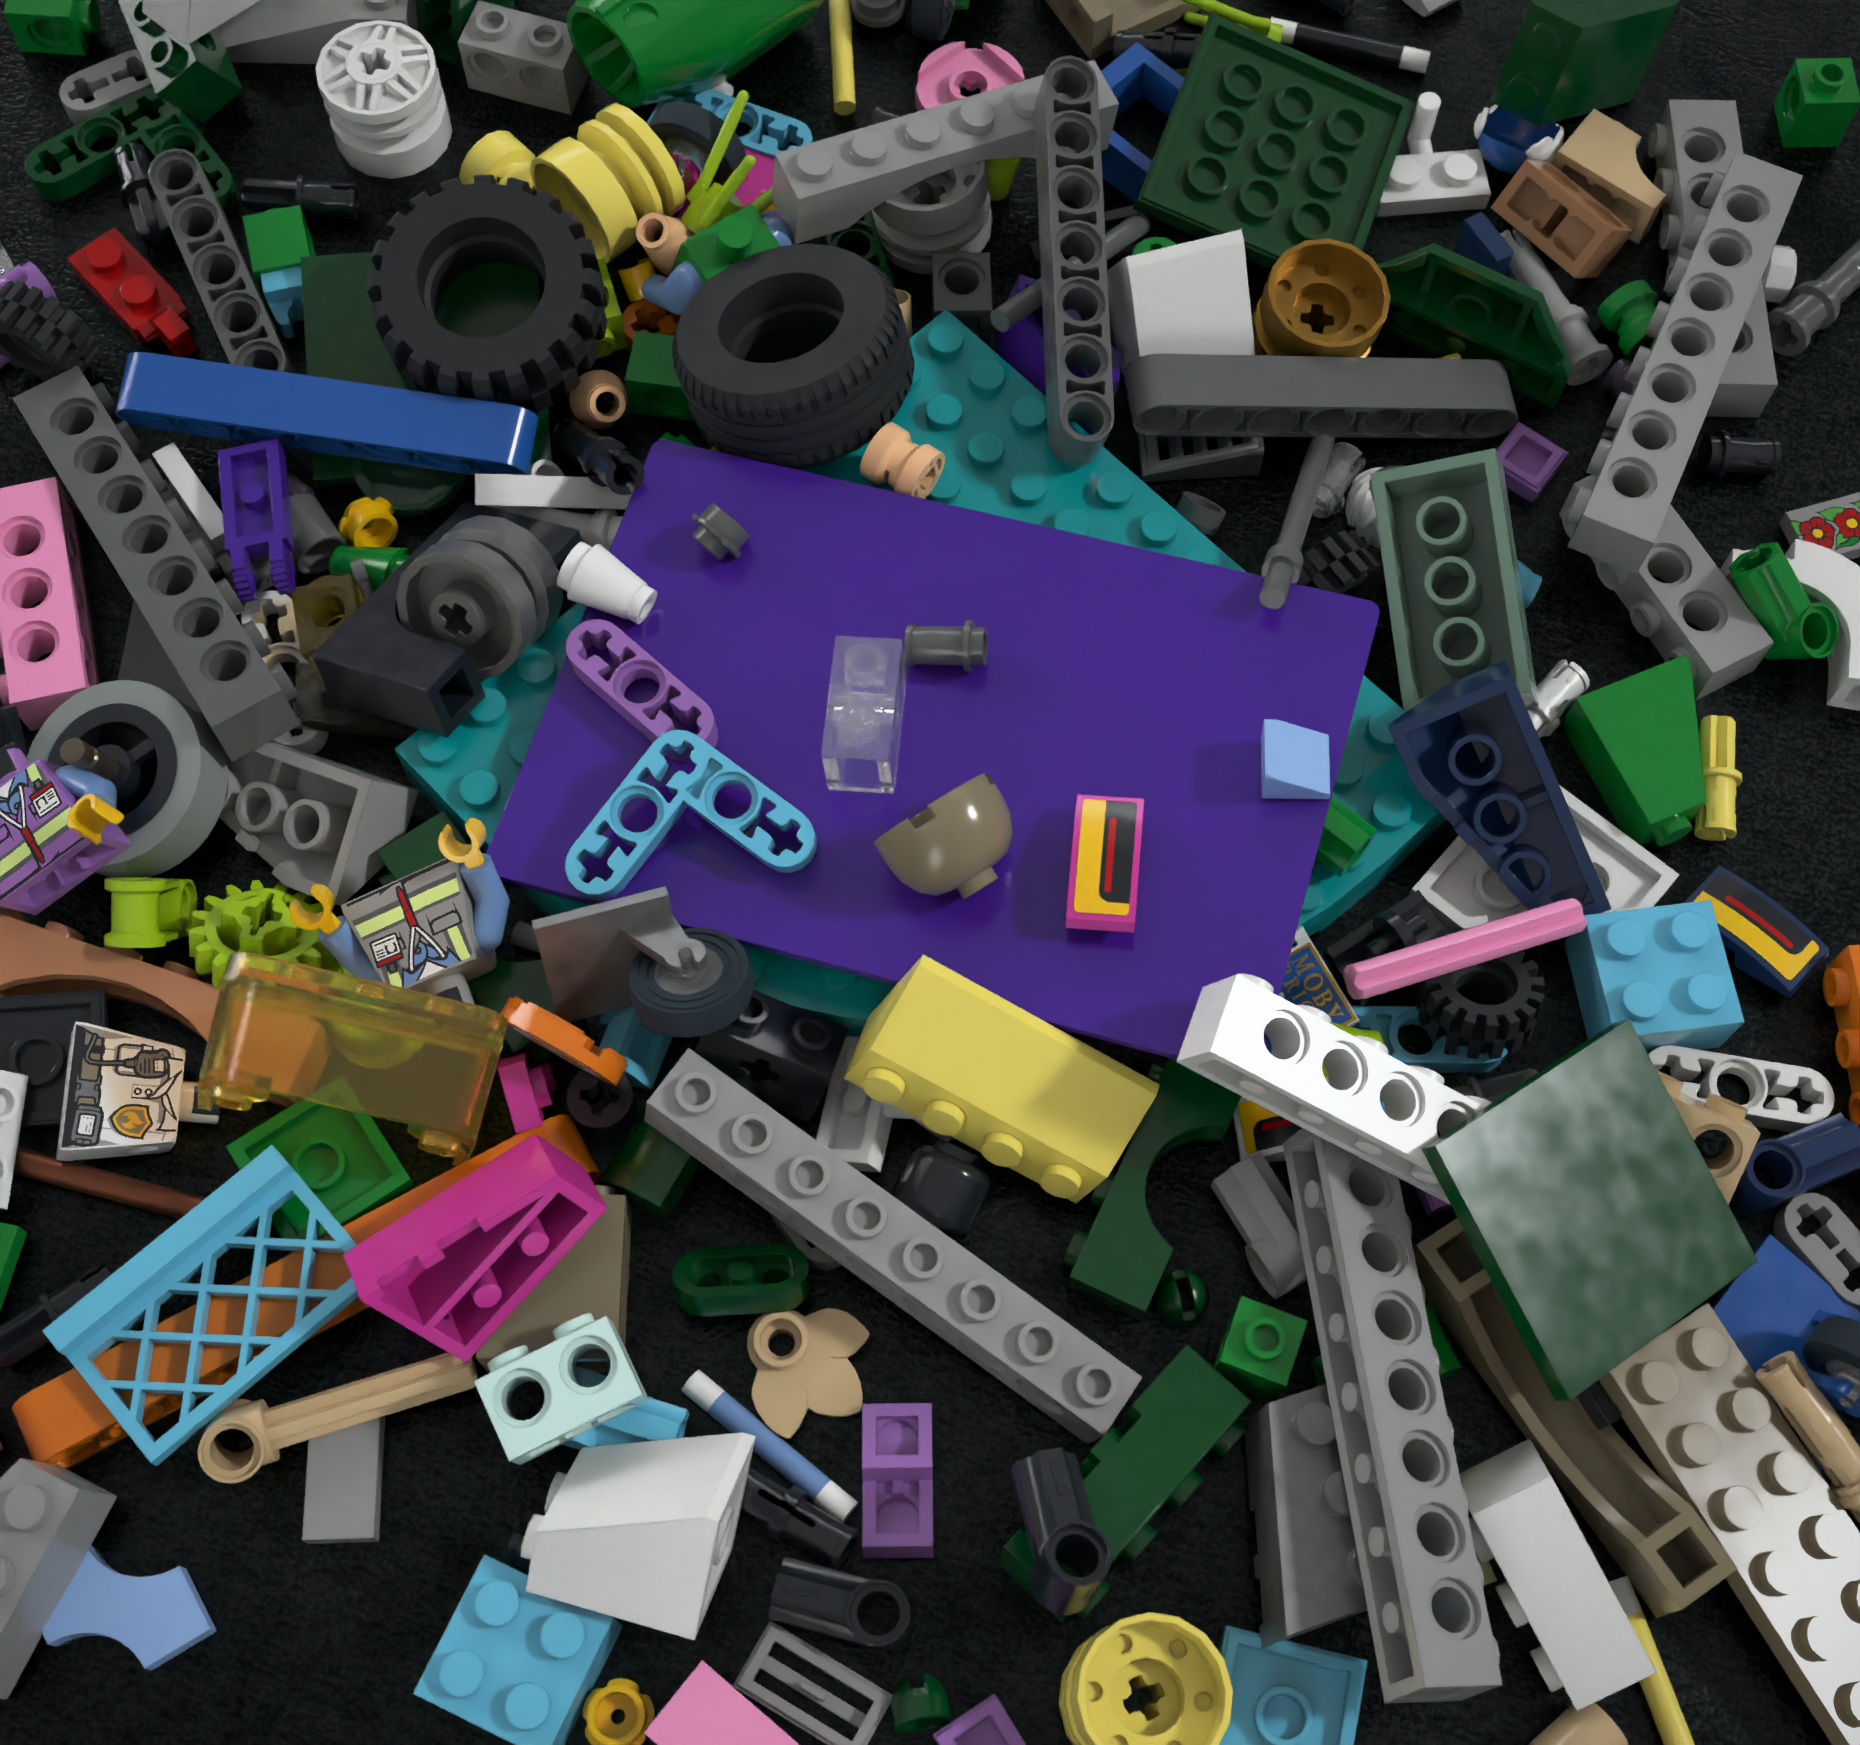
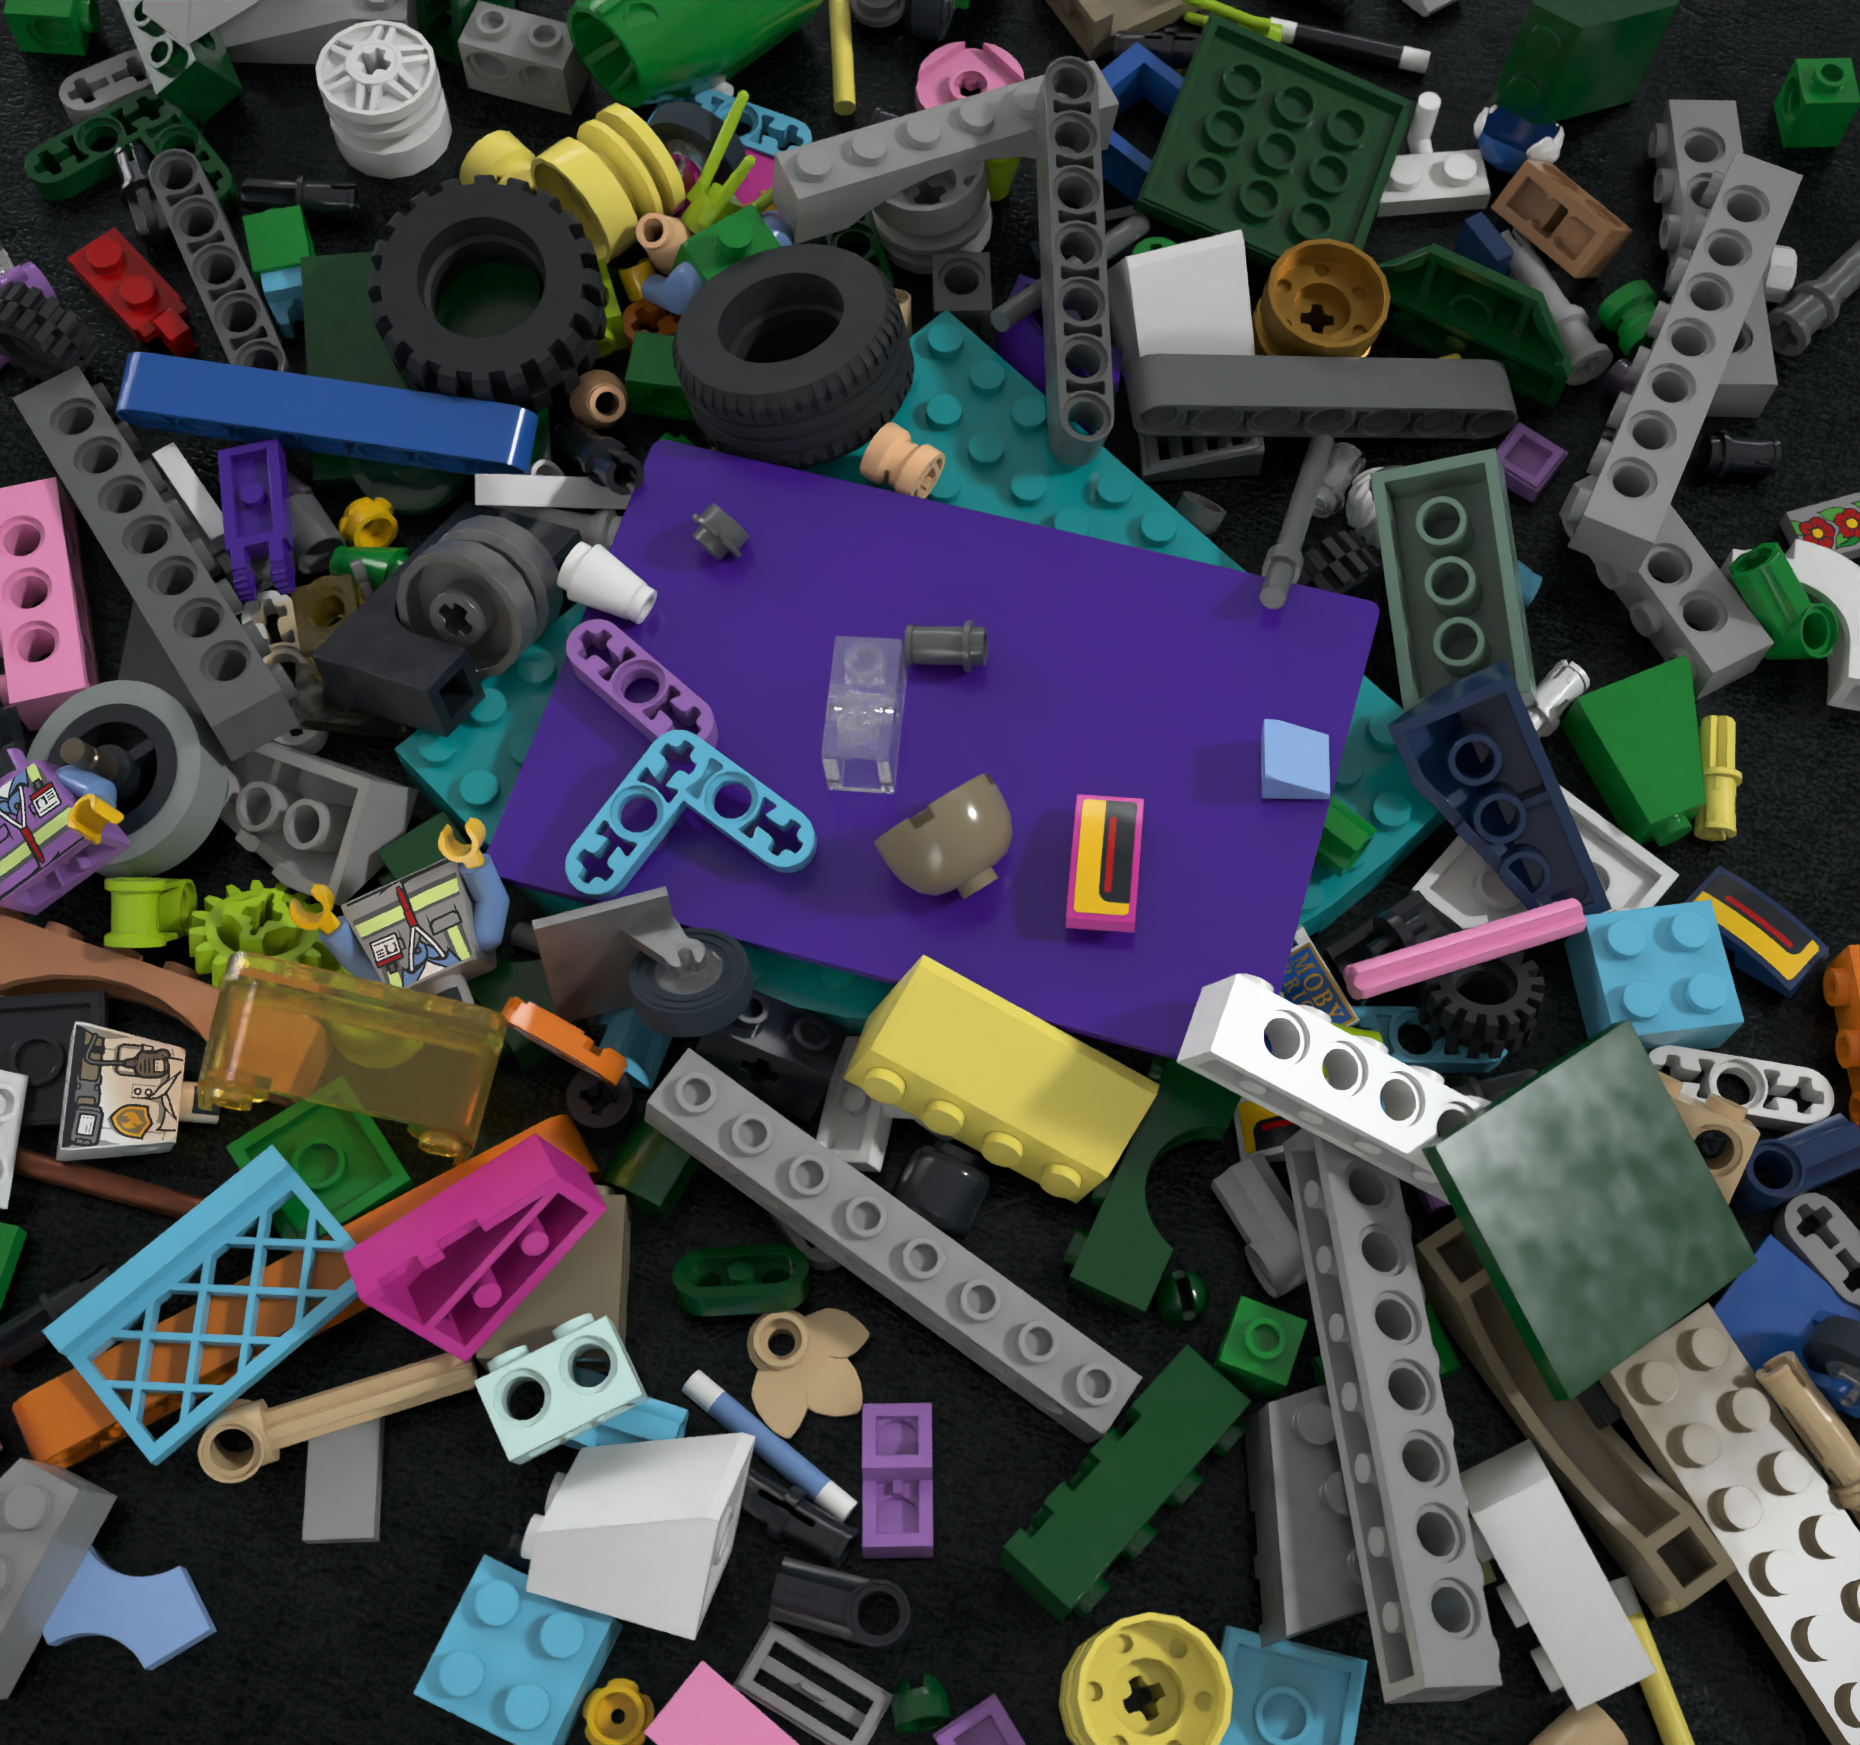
(526, 1090): dark pink plate -> none
(1060, 1526): black piece -> none
(1605, 165): tan arch -> none

